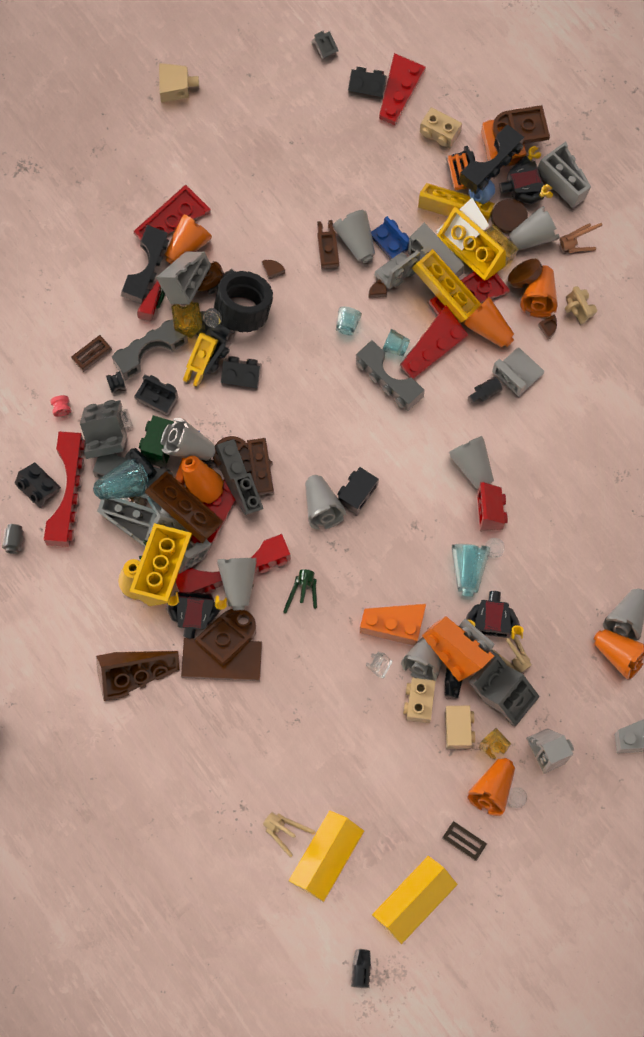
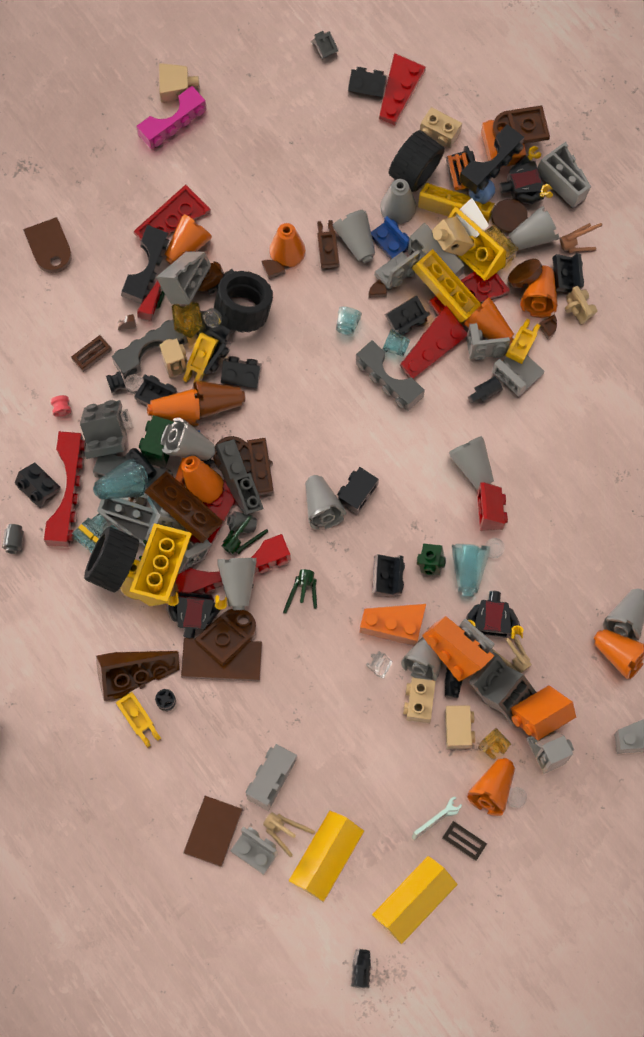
(47, 244): none -> reddish brown tile
(90, 531): none -> clear light blue hips
(111, 559): none -> black tyre
(128, 323): none -> reddish brown tile
(133, 383): none -> clear tile
(137, 717): none -> yellow hinge
(155, 131): none -> dark pink arch
(163, 697): none -> black wheel
(173, 357): none -> tan brick
(175, 406): none -> orange cone
(213, 831): none -> reddish brown tile
(217, 397): none -> dark orange cone
(232, 543): none -> dark green plant
(236, 519): none -> dark grey brick
(254, 850): none -> light grey bracket
(271, 776): none -> light grey wedge
(287, 246): none -> orange cone
(388, 575): none -> black bracket
(398, 202): none -> light grey cone
(407, 315): none -> black bracket
(416, 160): none -> black tyre
(431, 559): none -> dark green brick
(448, 811): none -> light aqua flag
(452, 236): none -> tan torso
(481, 348): none -> light grey bracket
(522, 342): none -> yellow hinge
(543, 712): none -> orange brick
(568, 272): none -> black bracket

